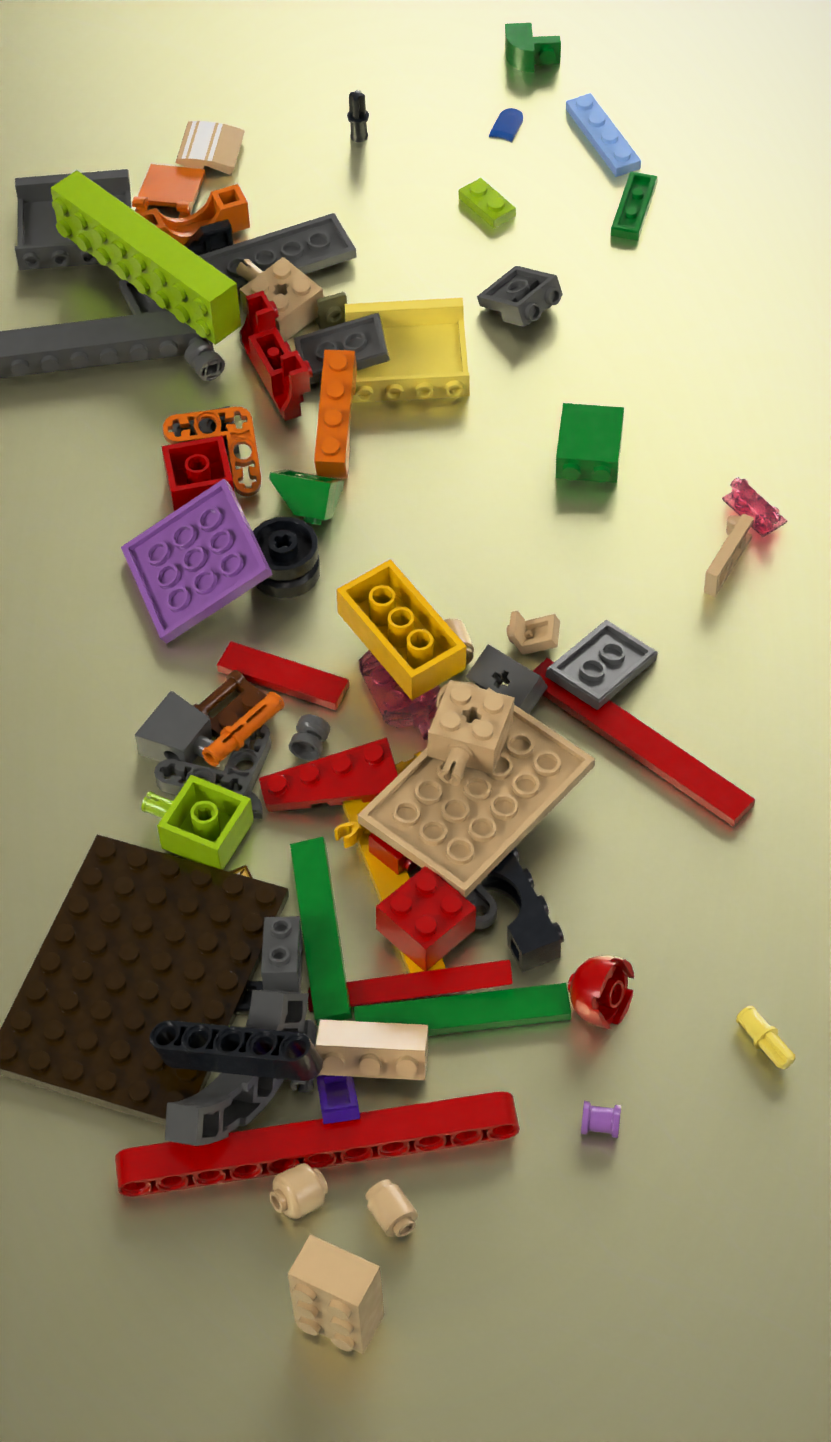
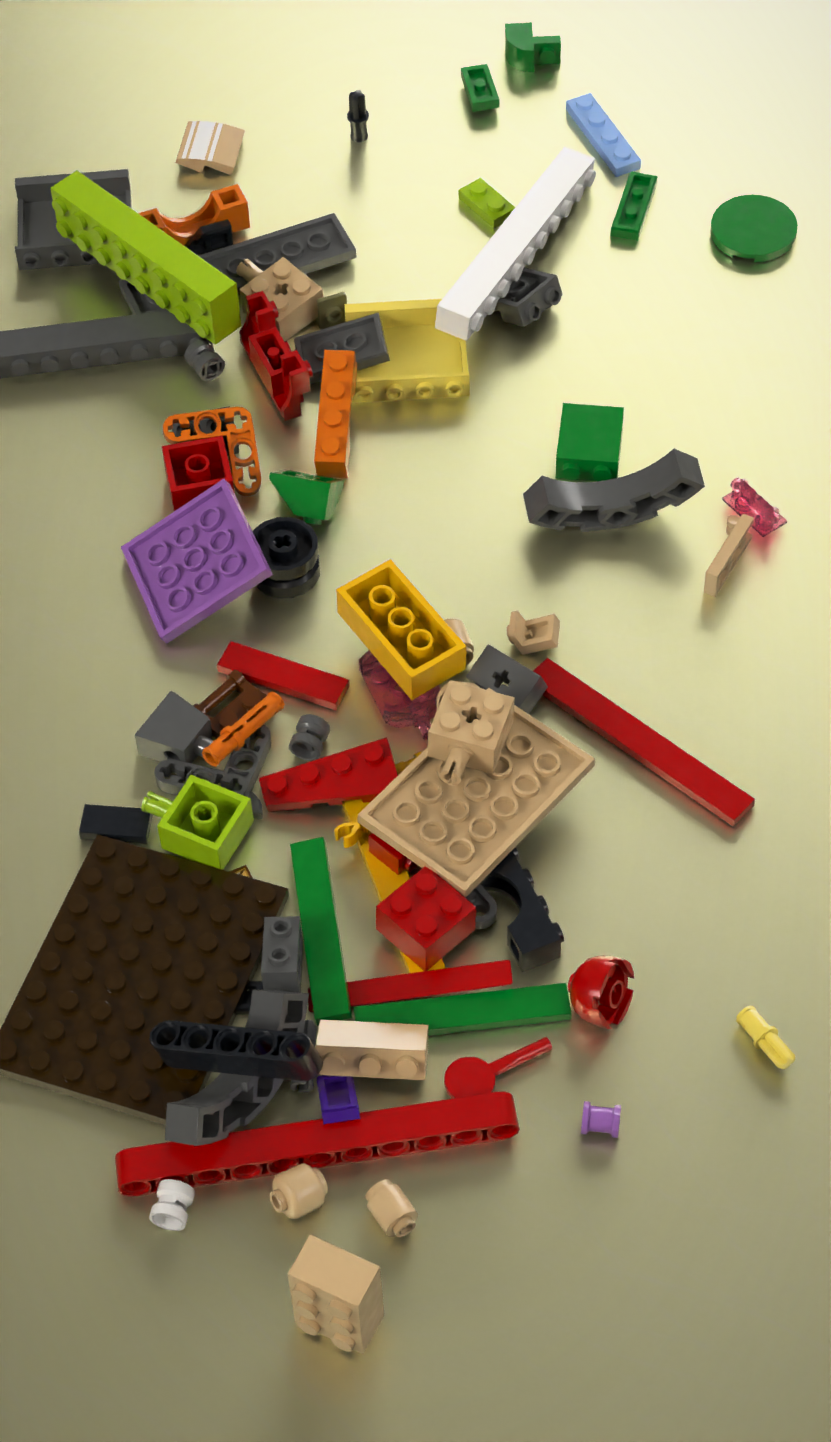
(115, 822): none -> black tile
(170, 188): orange flag -> none
(172, 1204): none -> white wheel
(475, 1076): none -> red piece
(480, 87): none -> green plate
(507, 124): blue piece -> none
(515, 244): none -> white brick
(601, 664): dark grey tile -> none
(614, 501): none -> dark grey brick
(754, 227): none -> green tile

